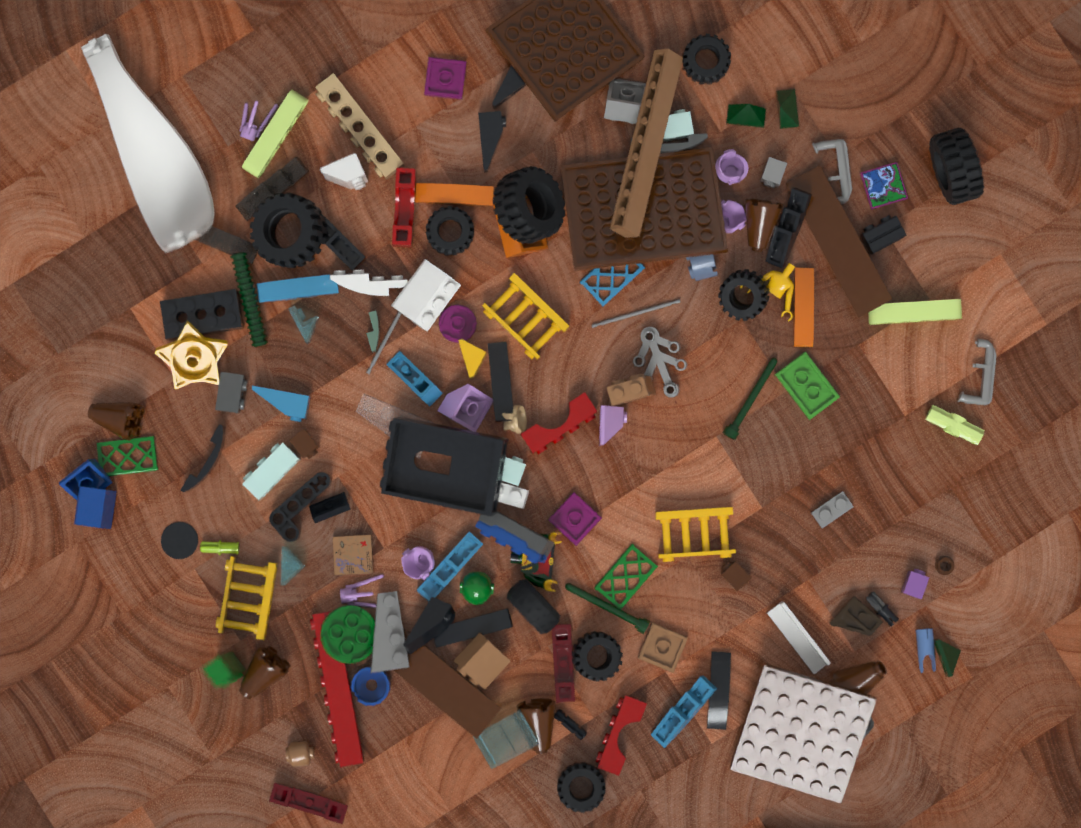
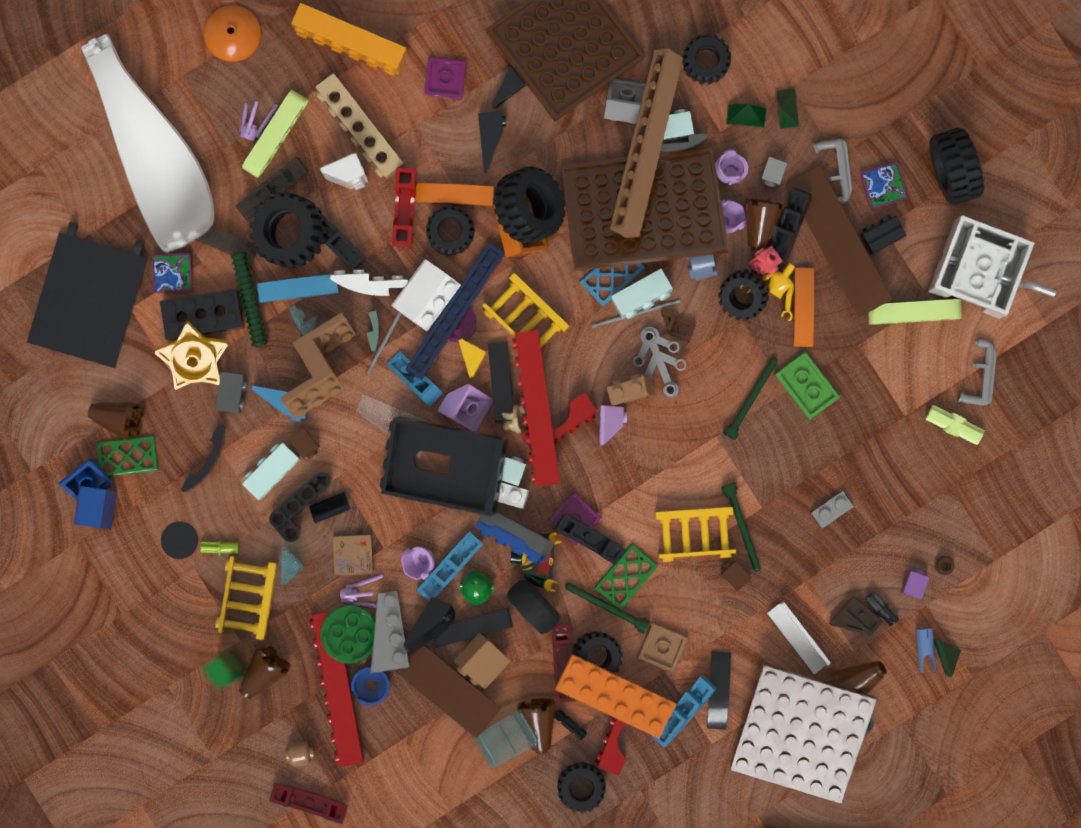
(87, 298): none -> black flag
(172, 273): none -> tile
(233, 46): none -> orange dish
(324, 380): none -> medium nougat bracket
(349, 39): none -> light orange brick
(455, 311): none -> dark blue plate
(537, 408): none -> red brick
(589, 538): none -> black slope
(615, 696): none -> orange plate
(642, 294): none -> light aqua brick
(678, 327): none -> reddish brown slope
(730, 491): none -> dark green piece
(765, 261): none -> coral brick
(983, 267): none -> white piece

